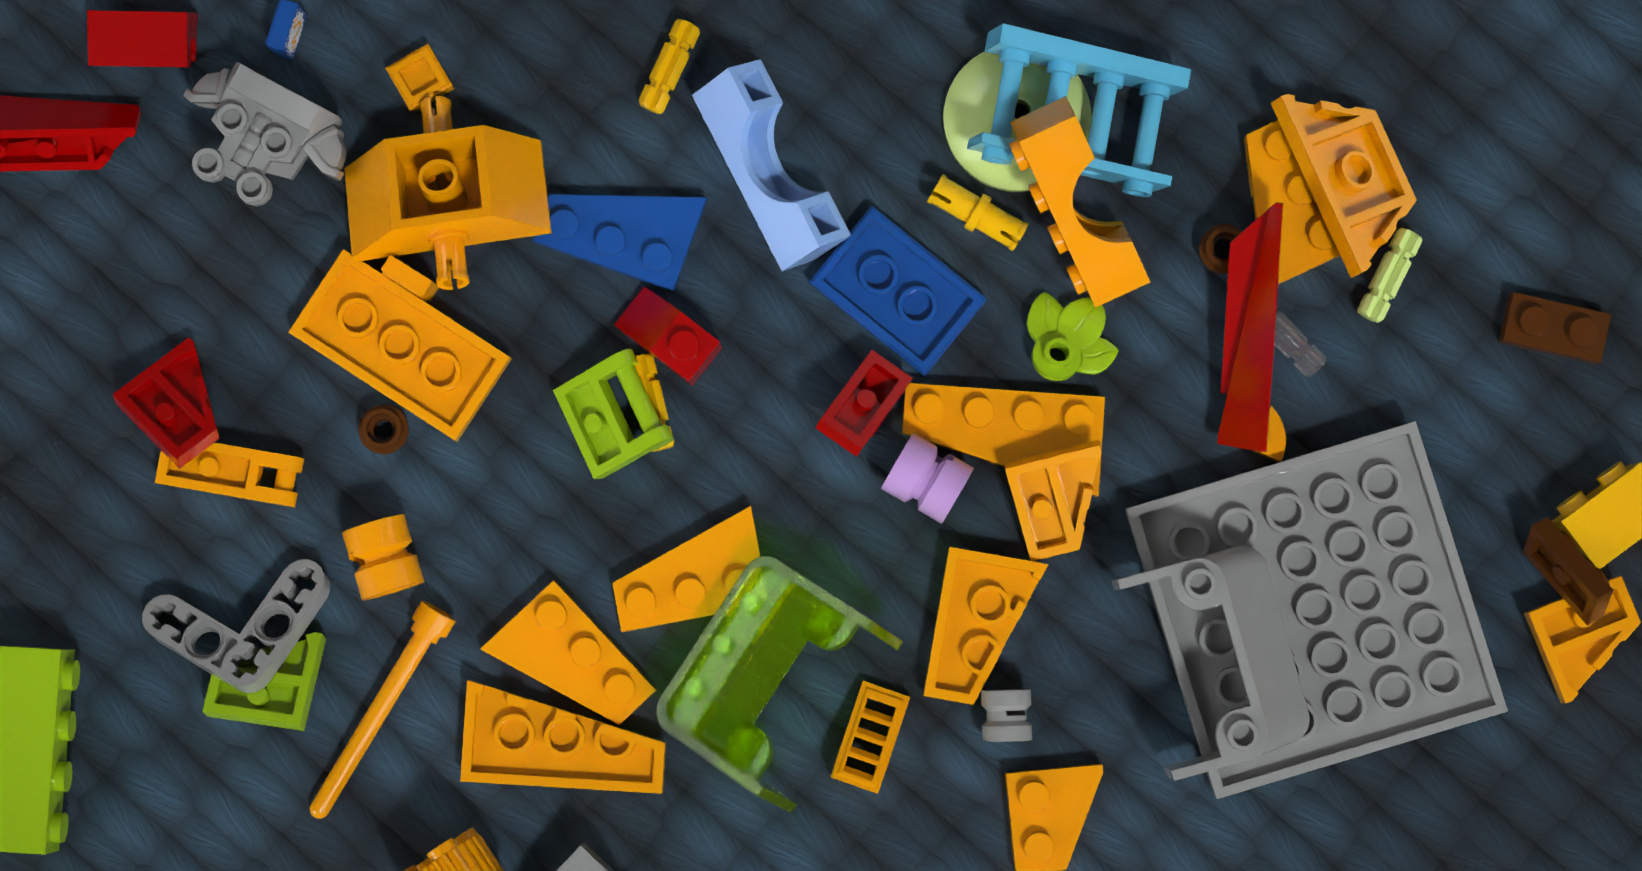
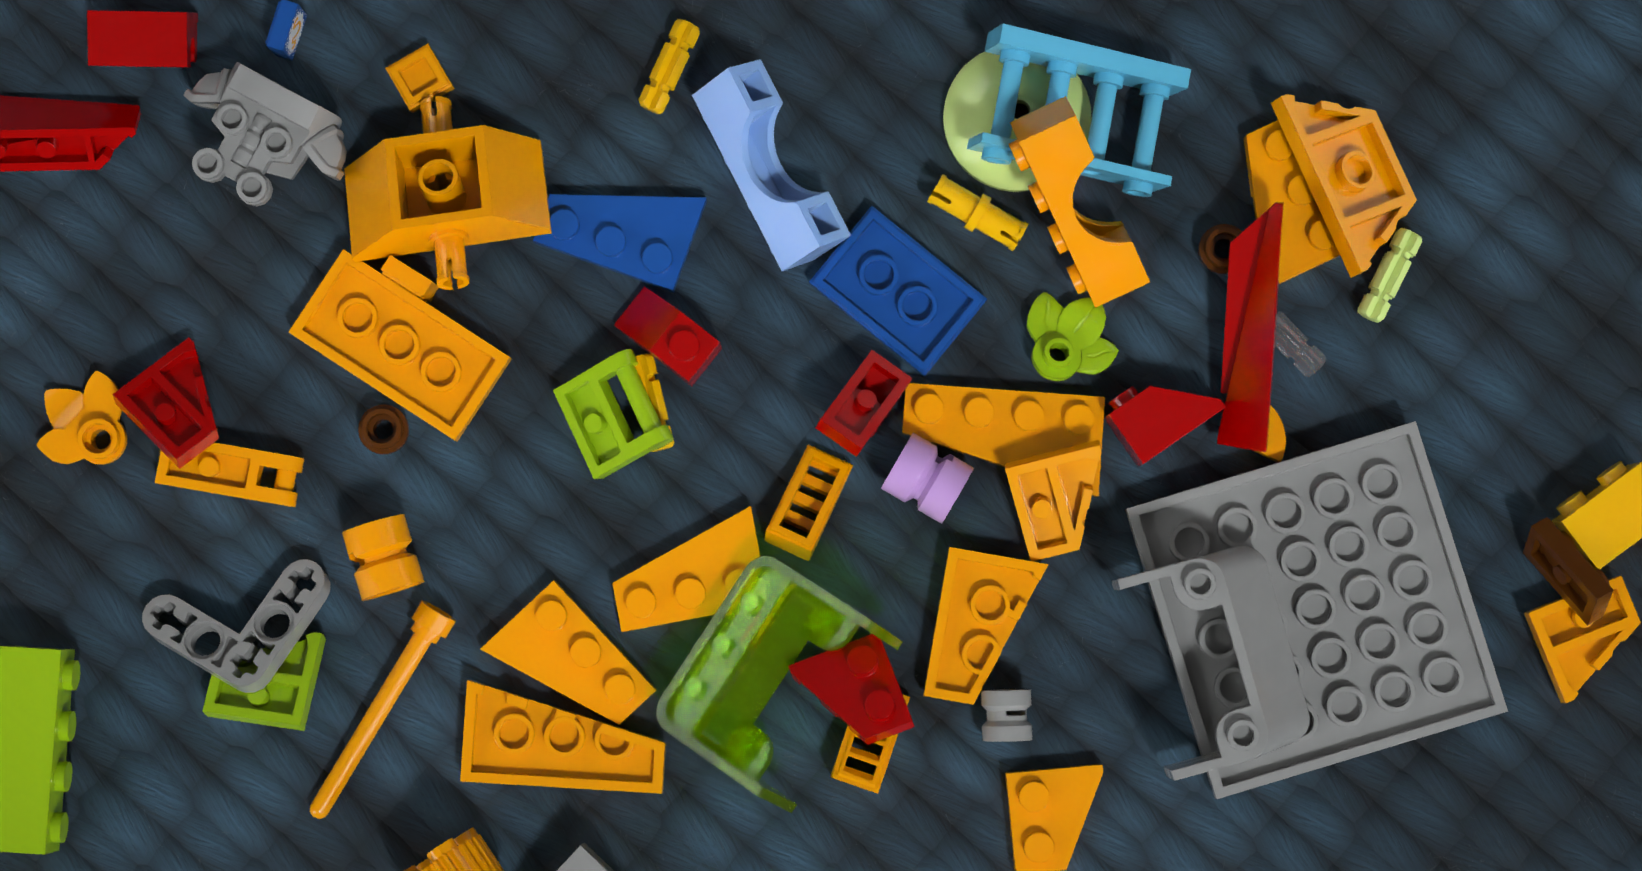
(78, 421): none -> light orange plate
(789, 540): none -> light orange slope
(857, 688): none -> red wing
(1157, 419): none -> red slope
(1555, 328): reddish brown plate -> none

